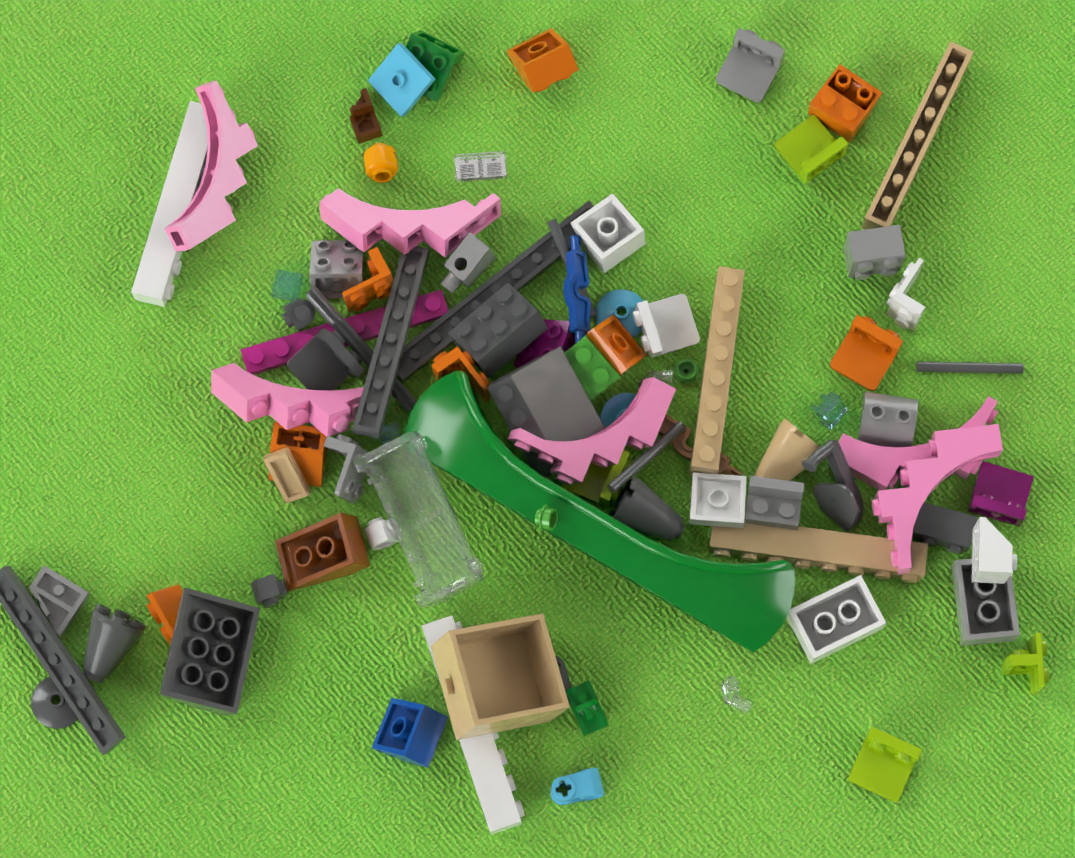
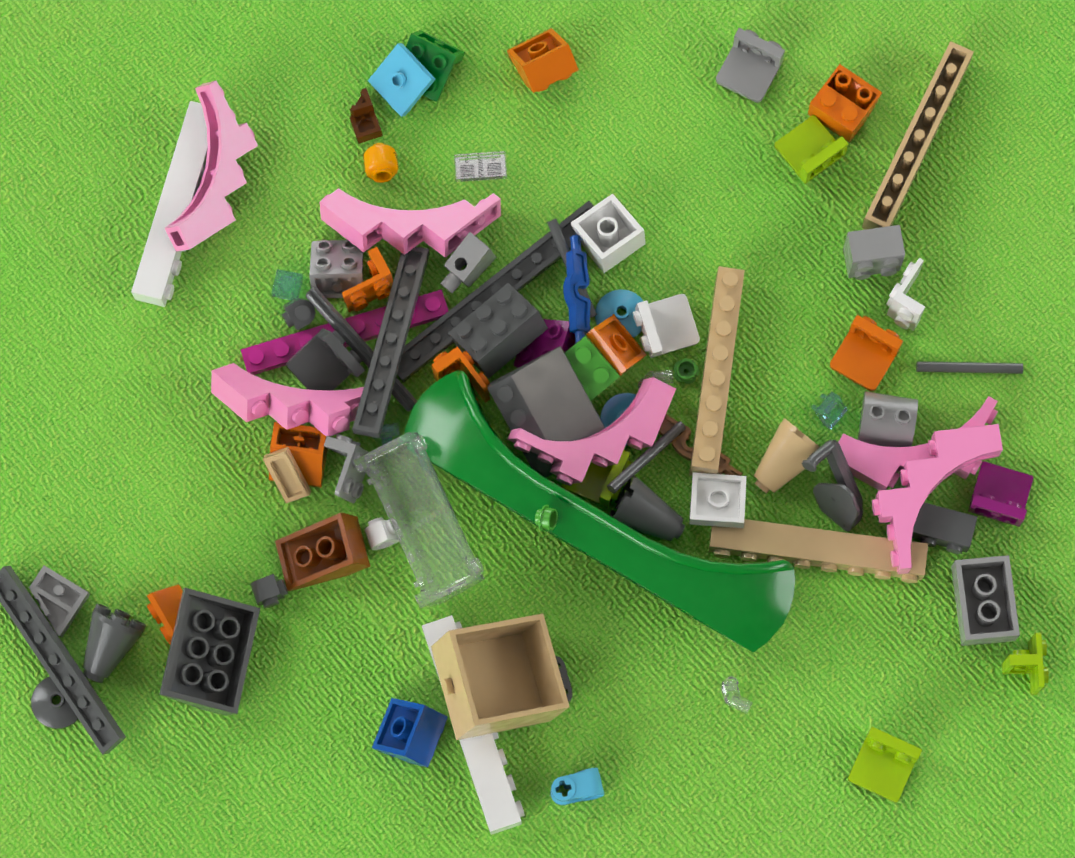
(586, 708): green hips -> none
(773, 502): light grey bracket -> none
(836, 619): white brick -> none
(991, 554): white slope -> none

